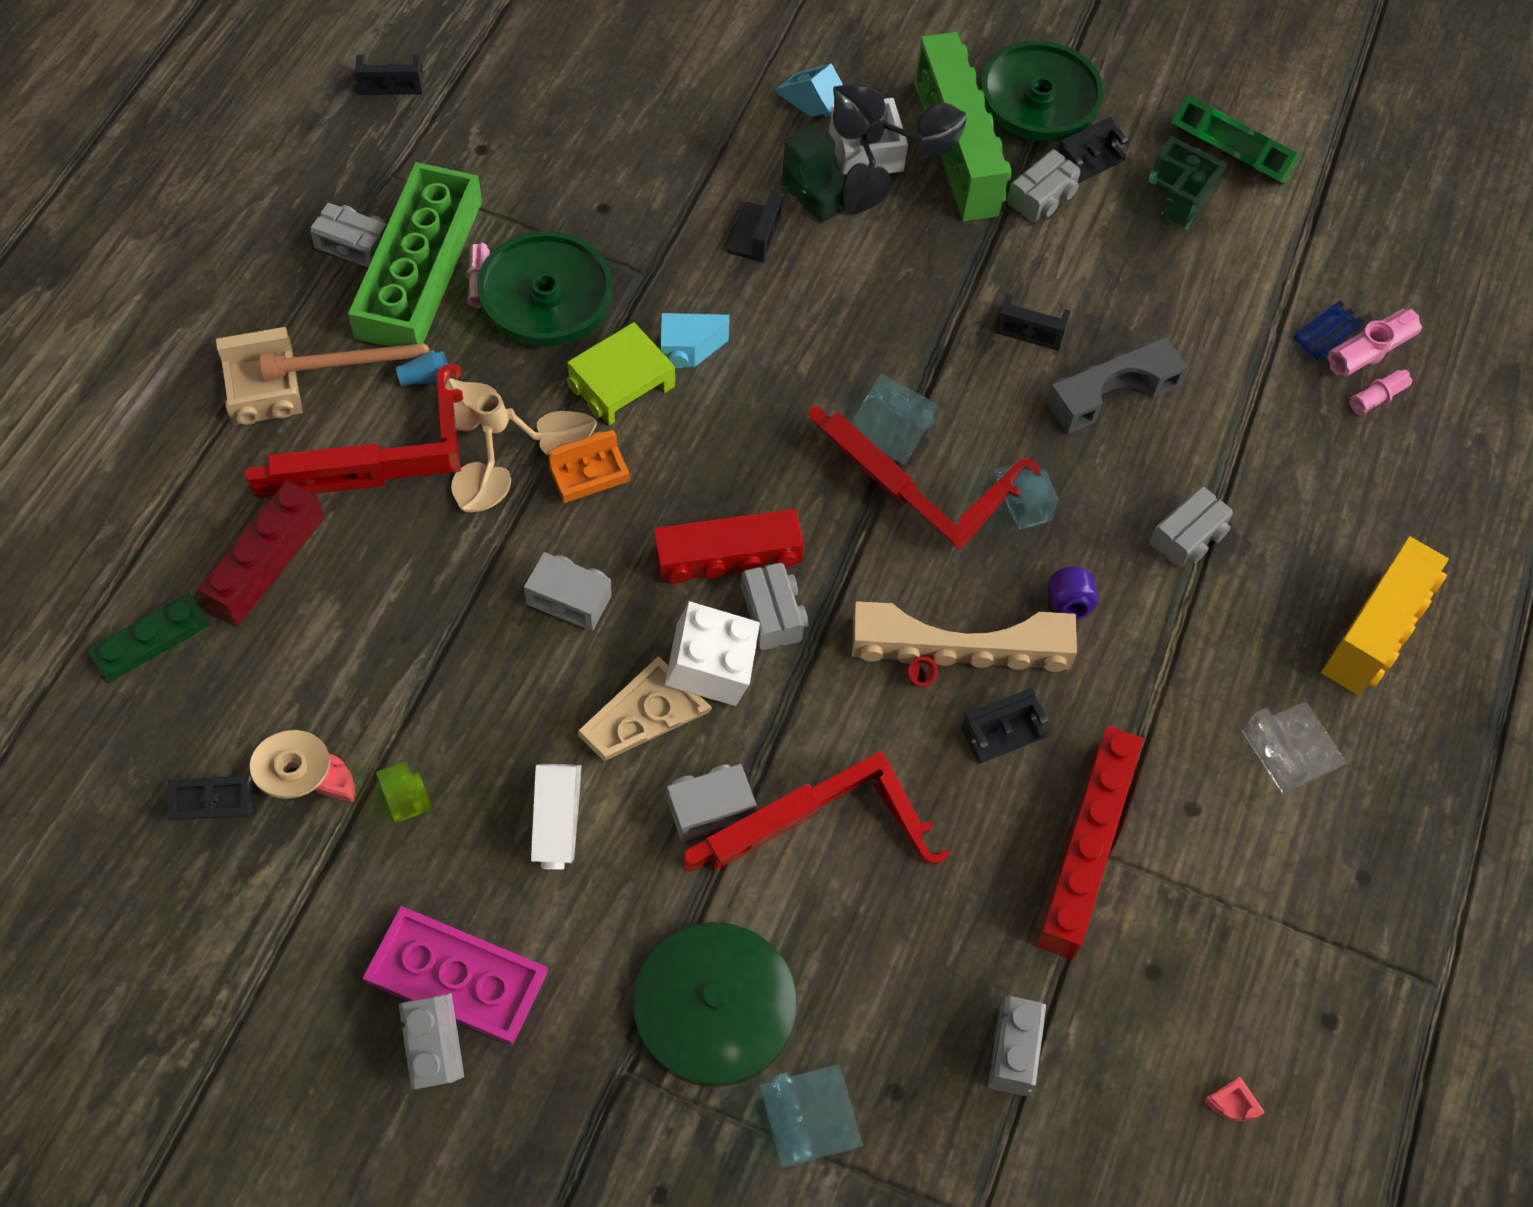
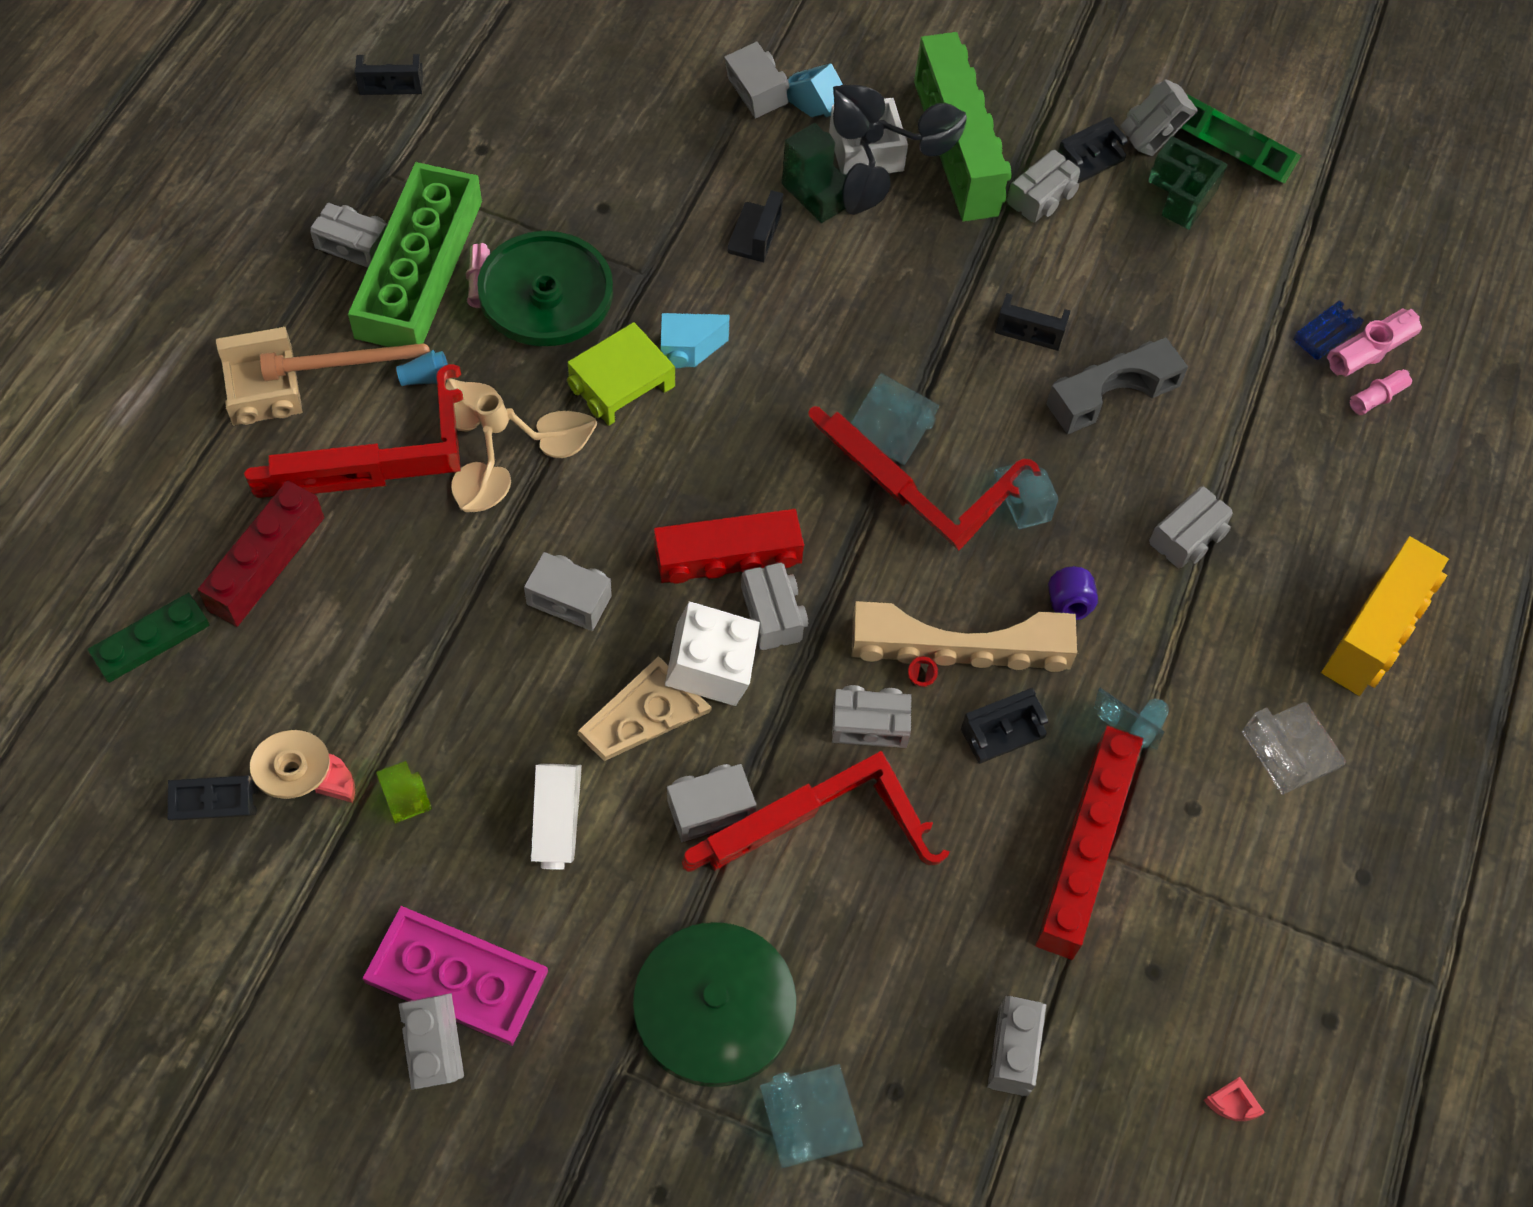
(587, 466): orange bracket -> none
(757, 79): none -> light grey brick
(871, 717): none -> light grey brick
(1042, 90): dark green dish -> none
(1145, 725): none -> clear light blue hinge
(1158, 117): none -> light grey brick

